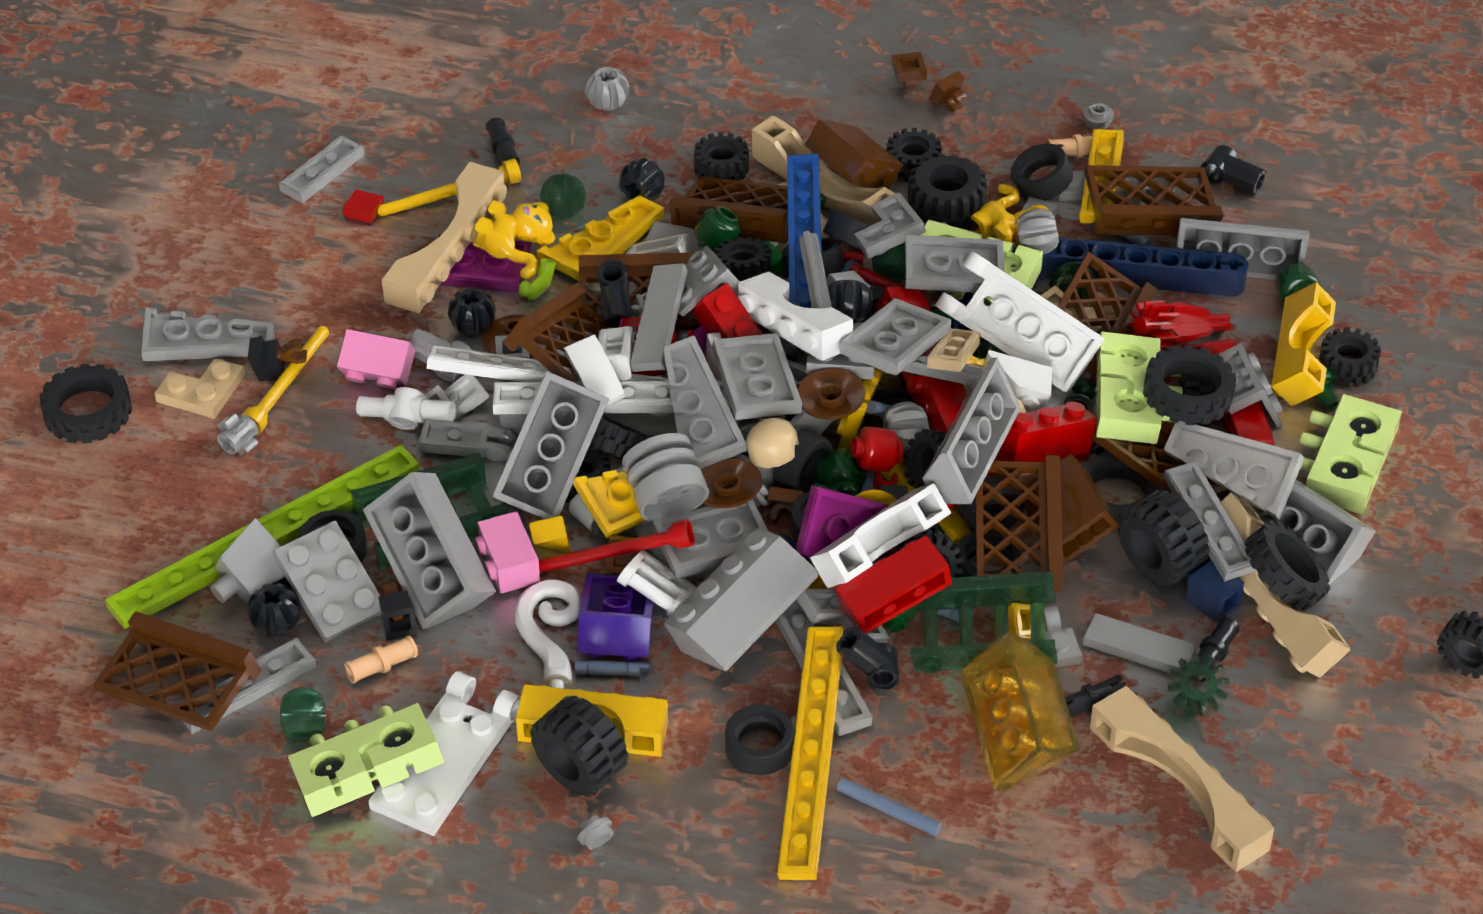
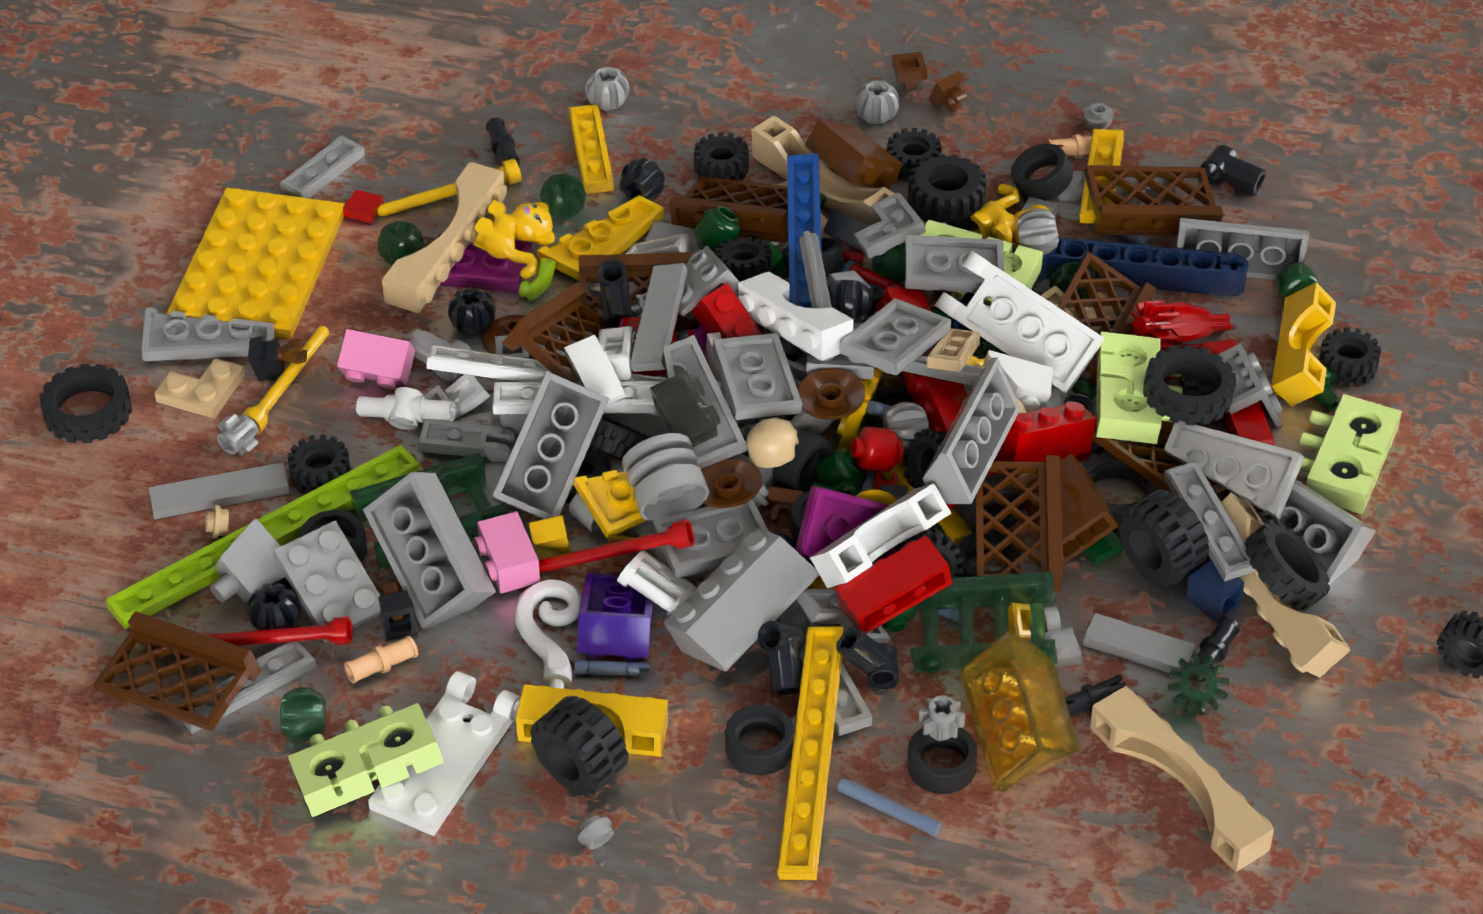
(217, 522): none -> tan plate
(218, 489): none -> light grey tile
(259, 259): none -> yellow plate
(315, 452): none -> black tyre
(337, 631): none -> red piece
(399, 240): none -> clear green piece
(591, 149): none -> yellow tile
(684, 410): none -> clear smoke brick
(783, 645): none -> black piece
(876, 102): none -> light grey piece
(941, 717): none -> light grey gear
(942, 780): none -> black tyre
(1104, 548): none -> dark green tile

